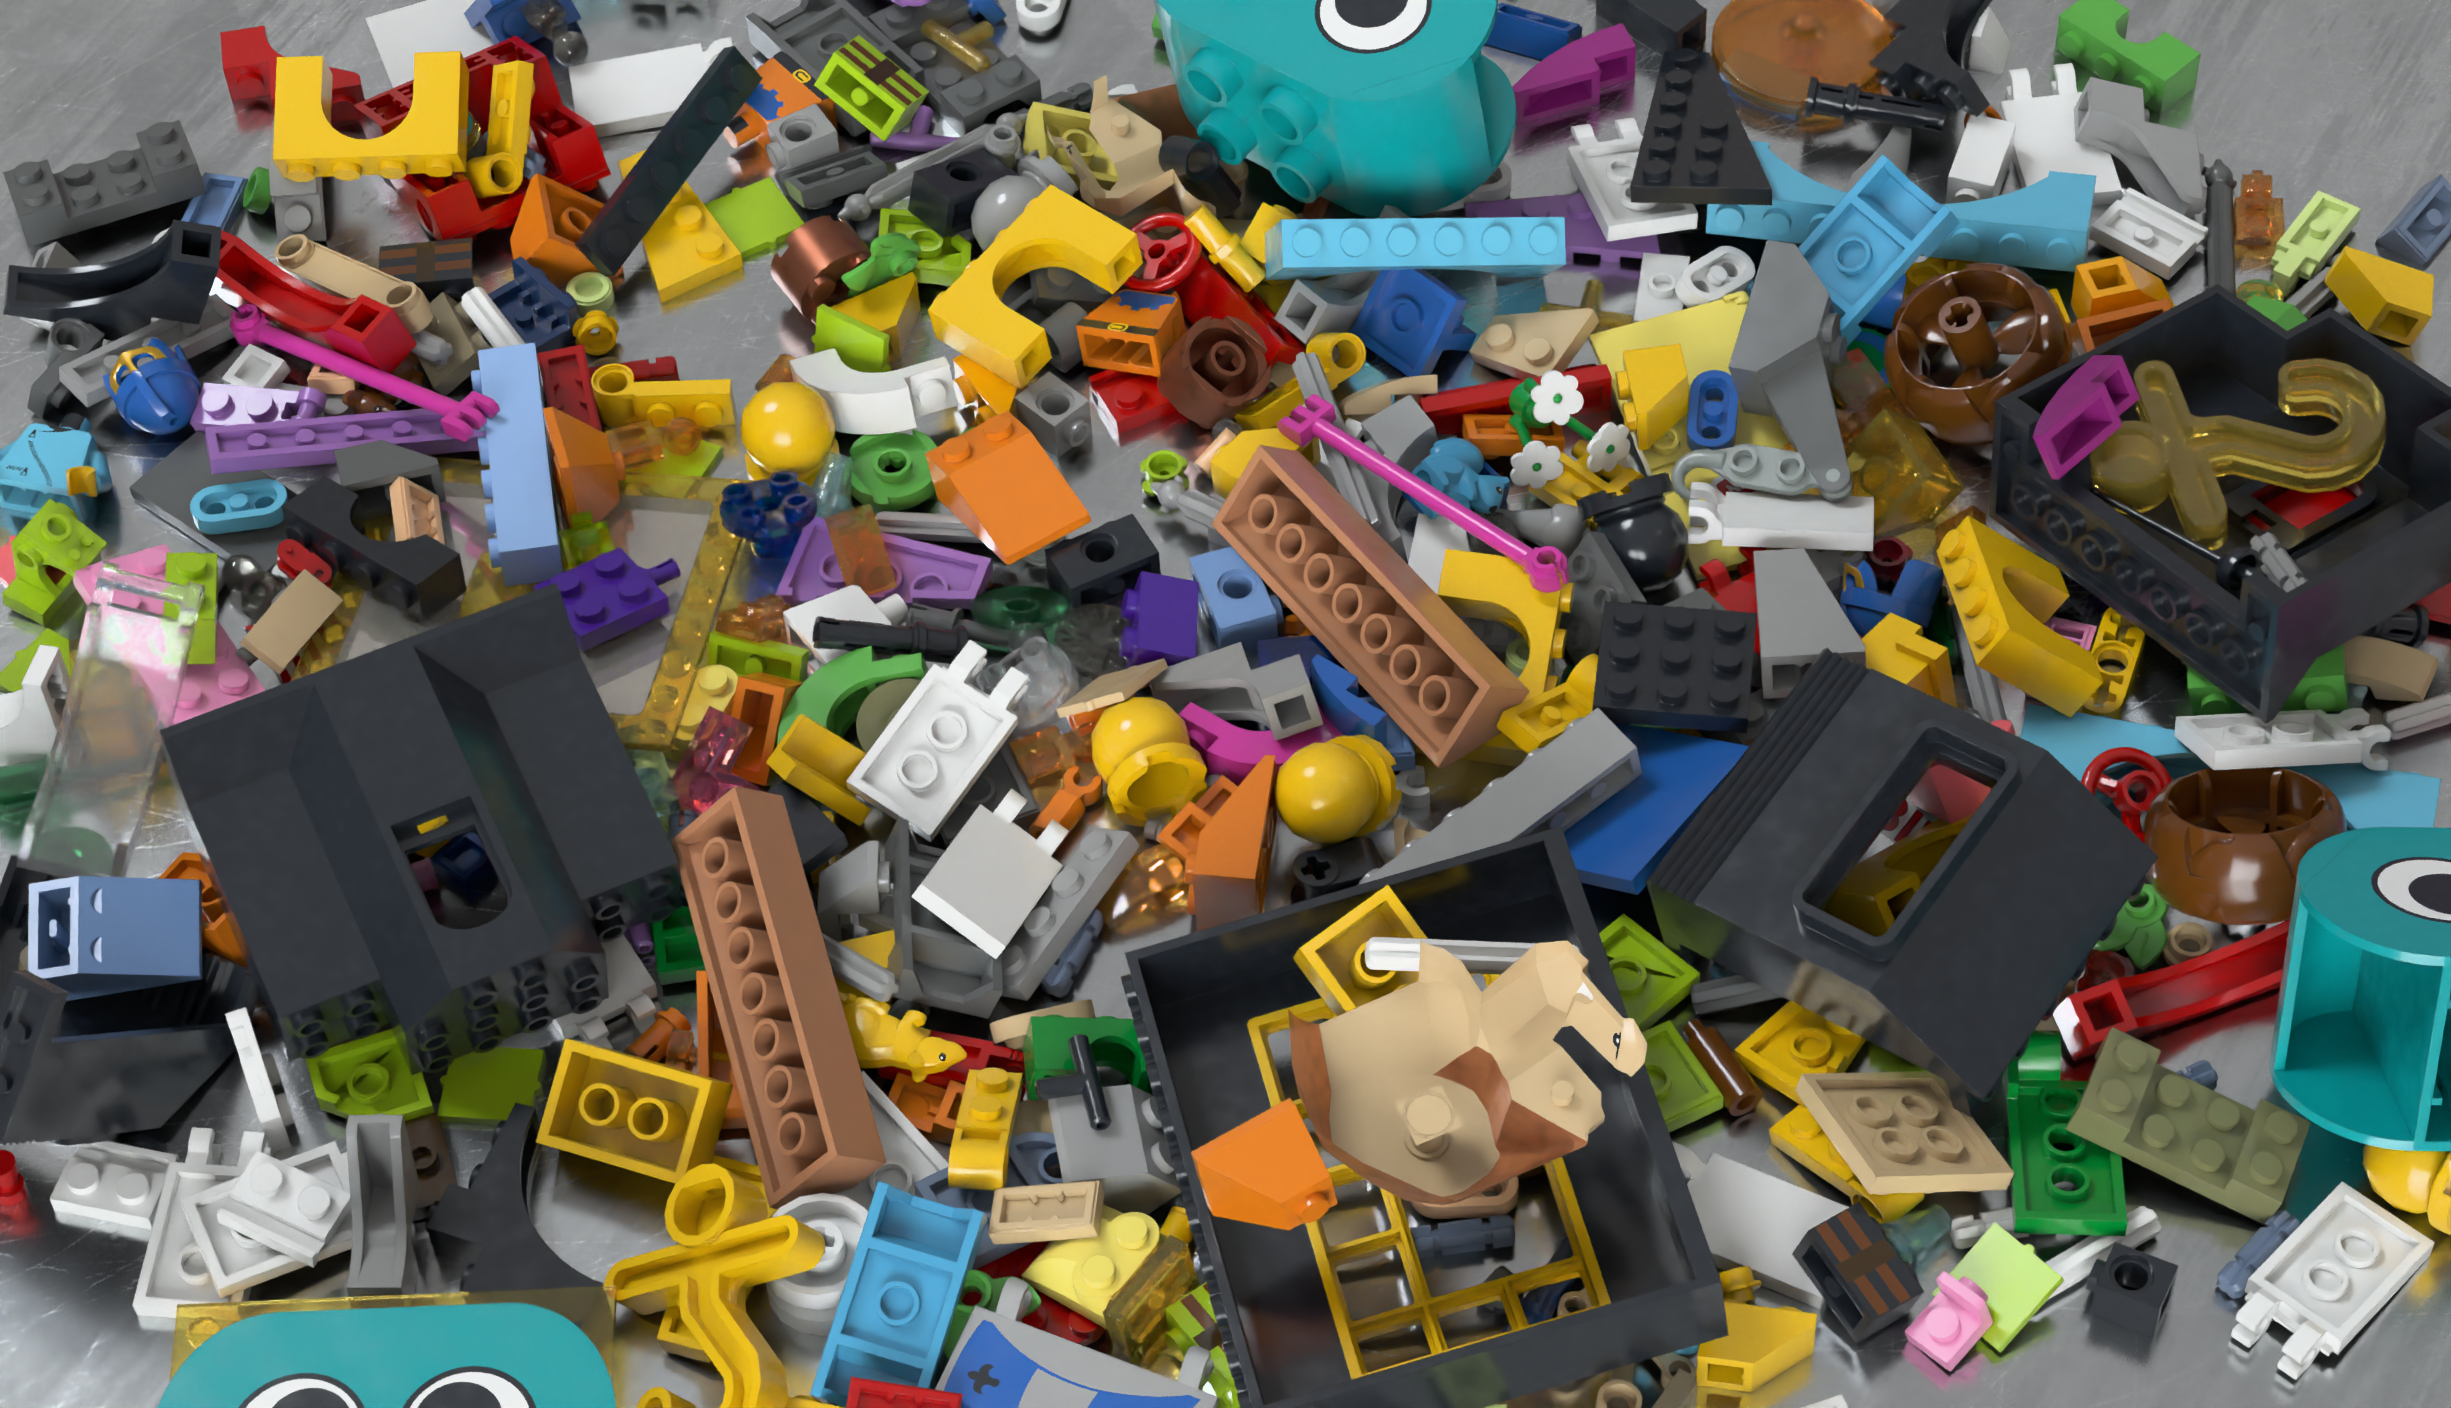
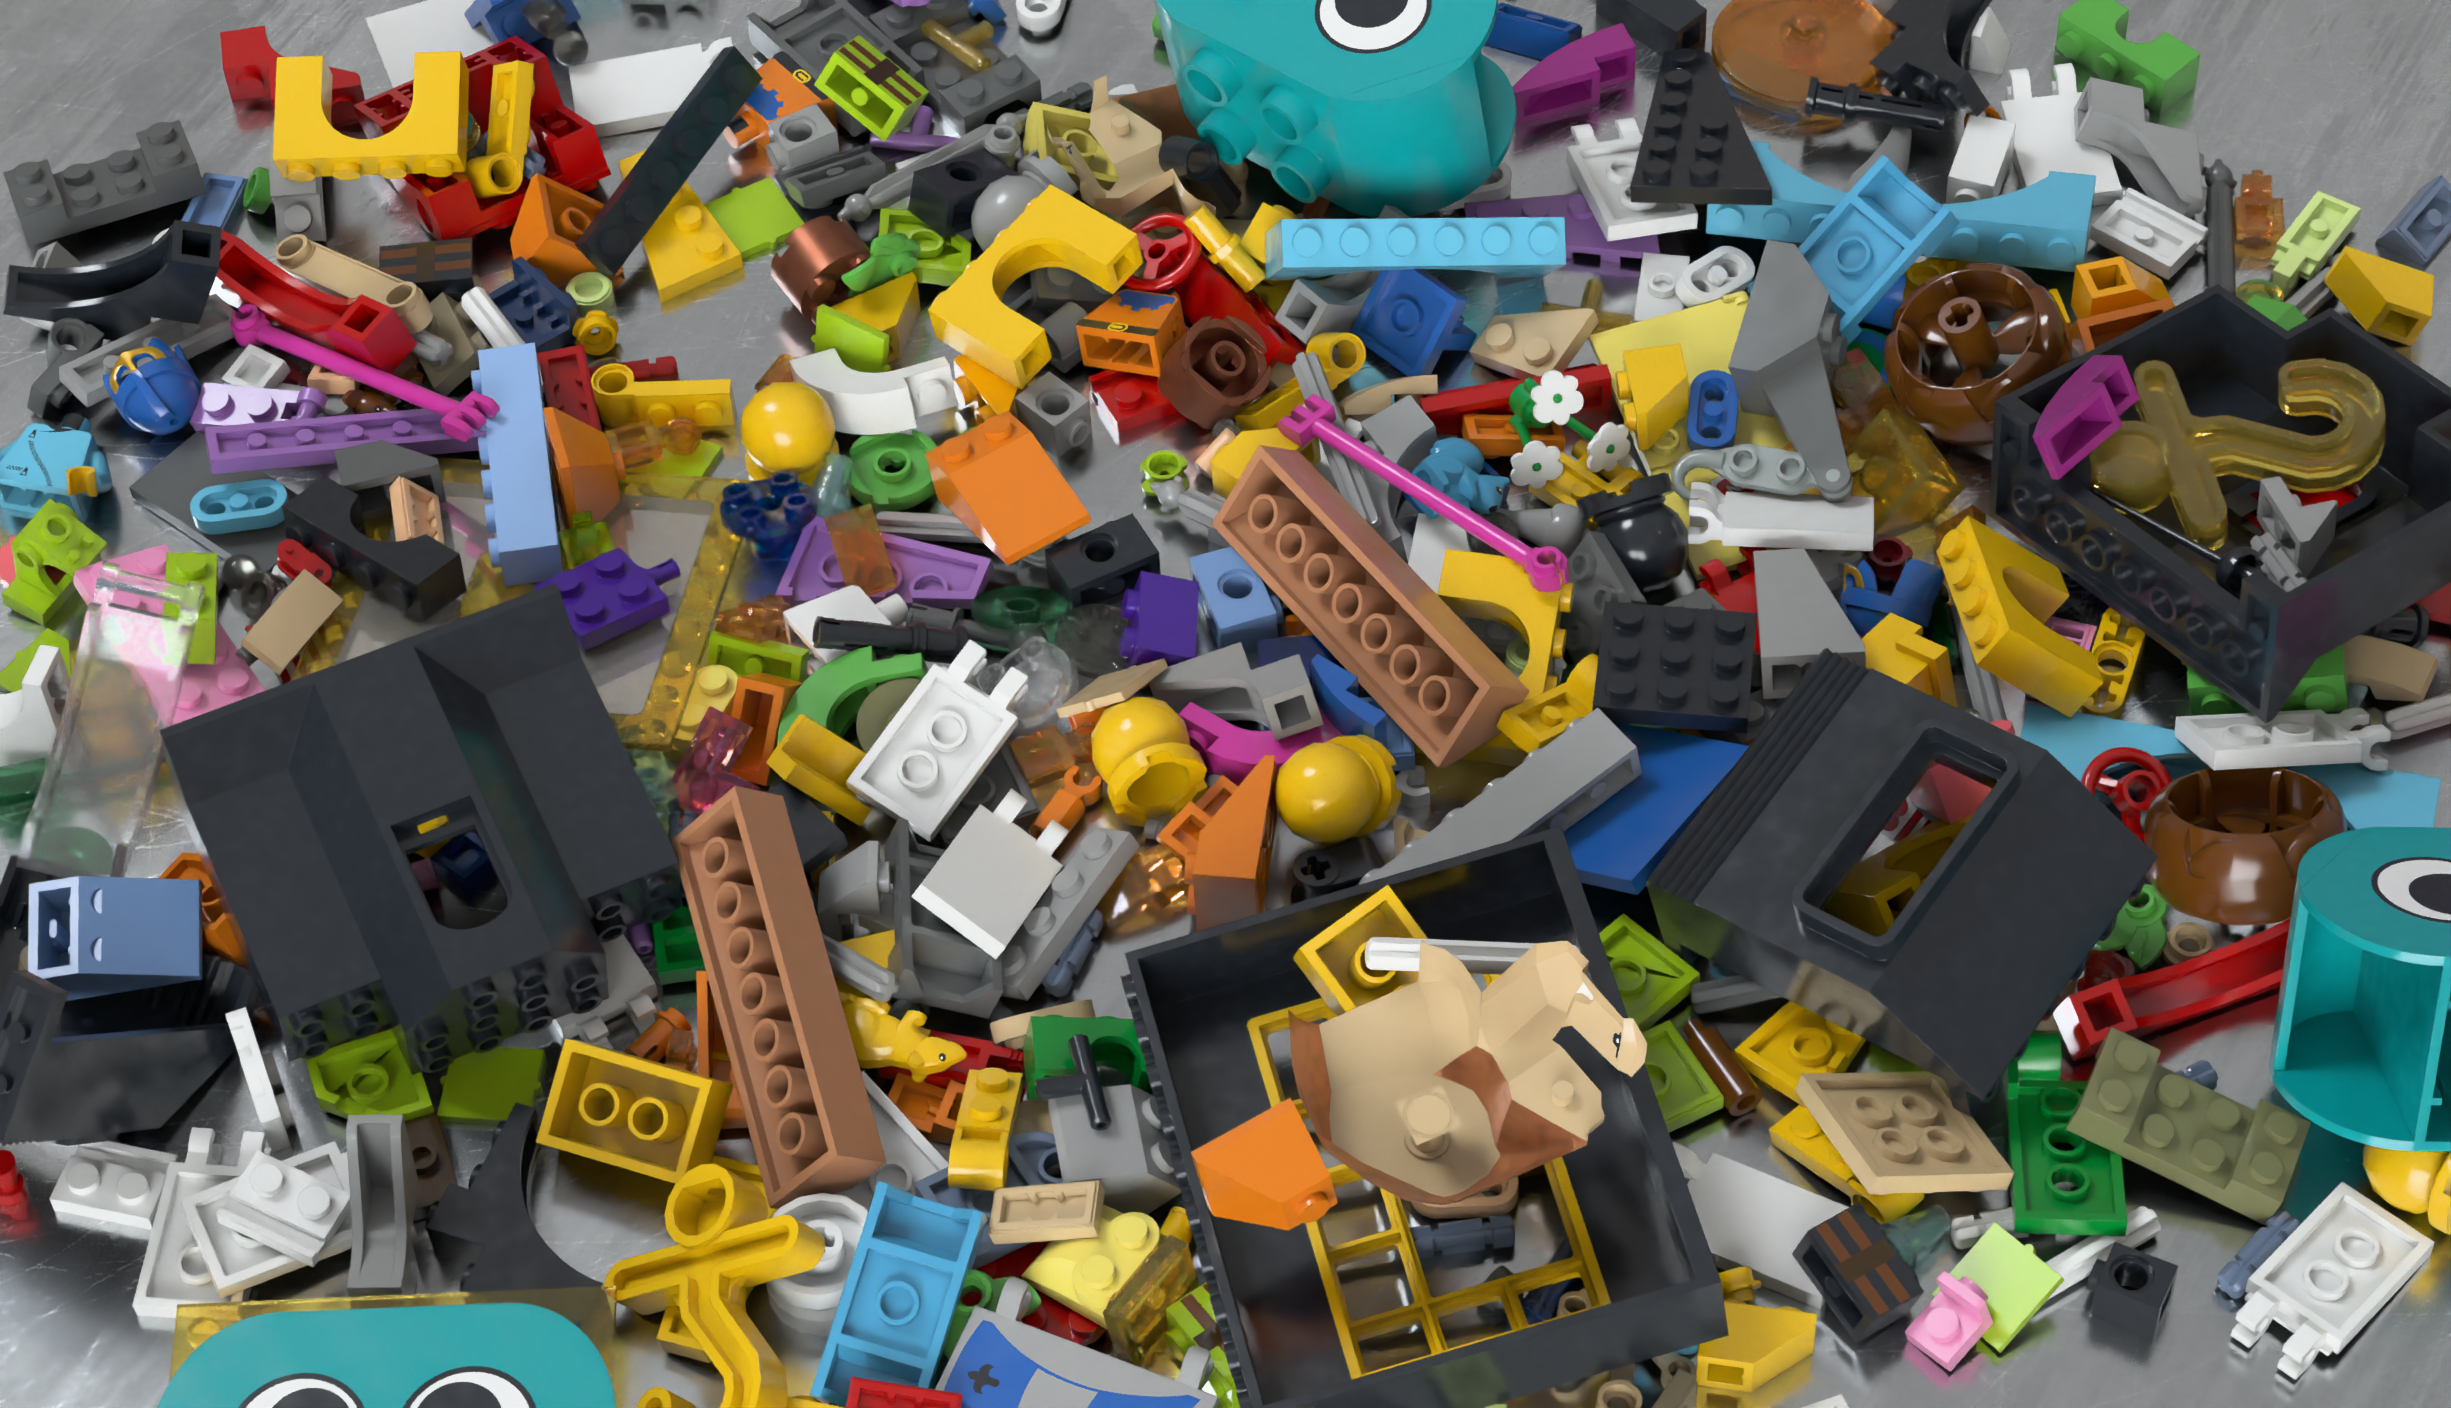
(2300, 529): none -> light grey slope

